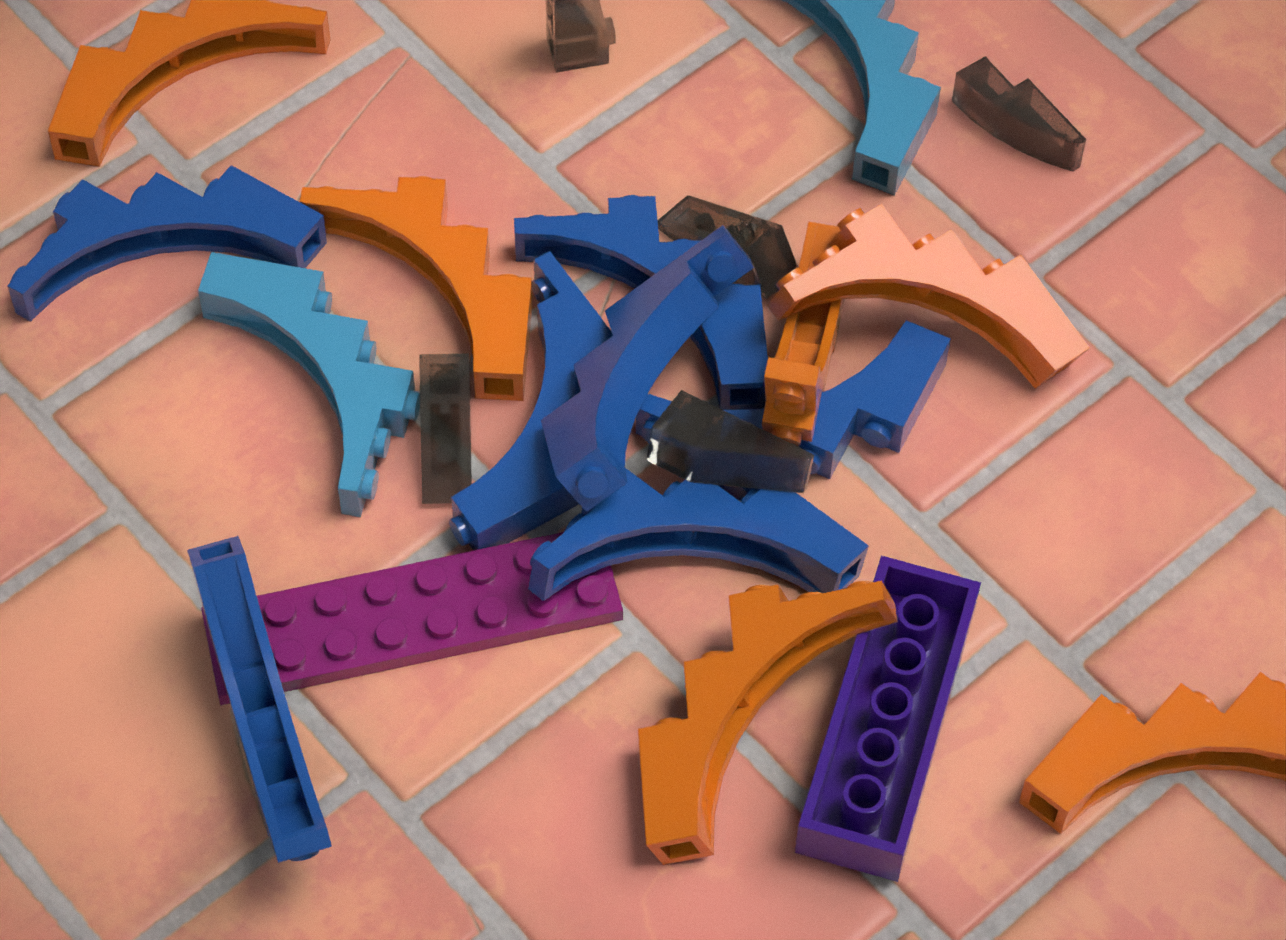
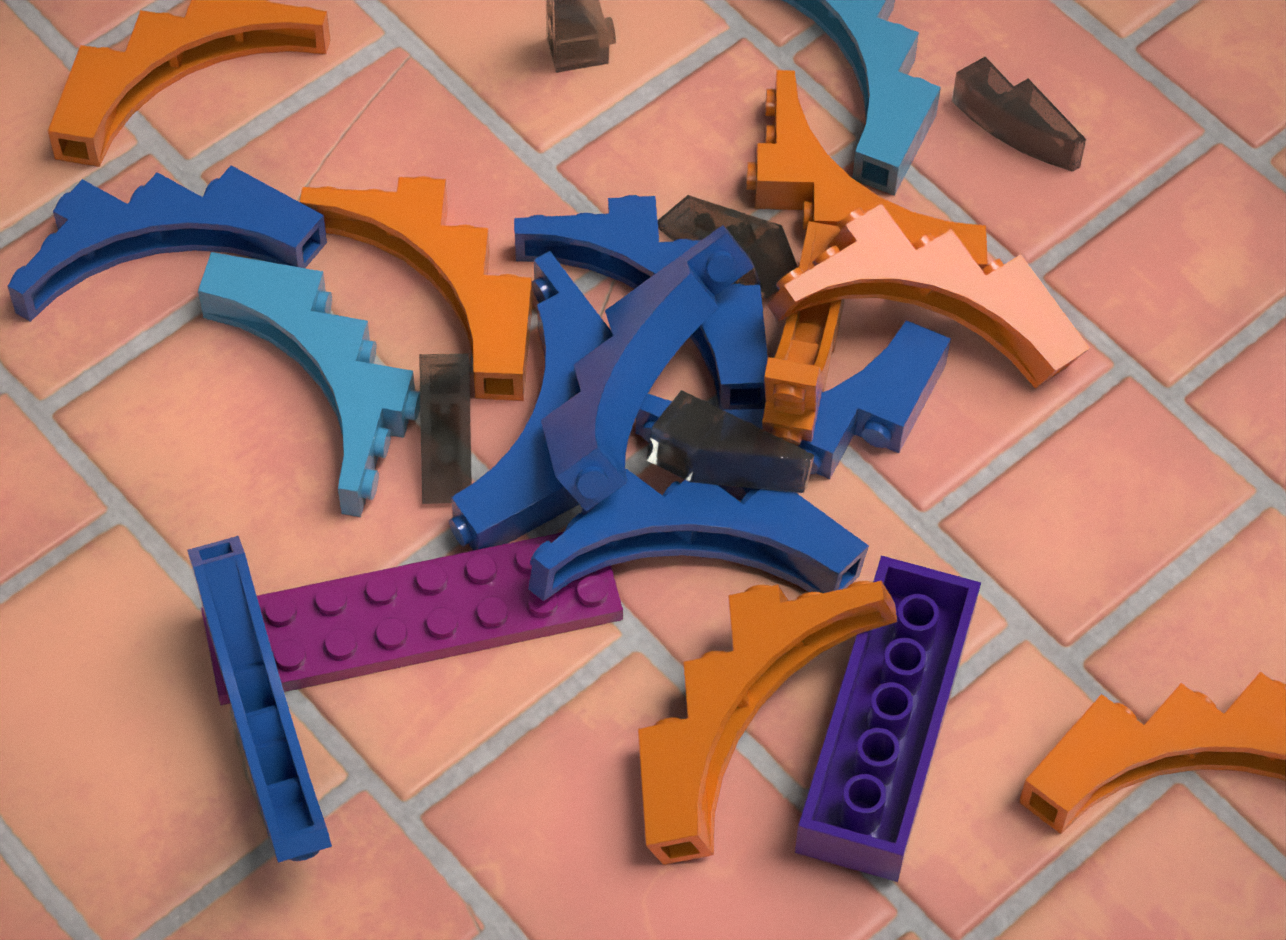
(799, 175): none -> orange arch

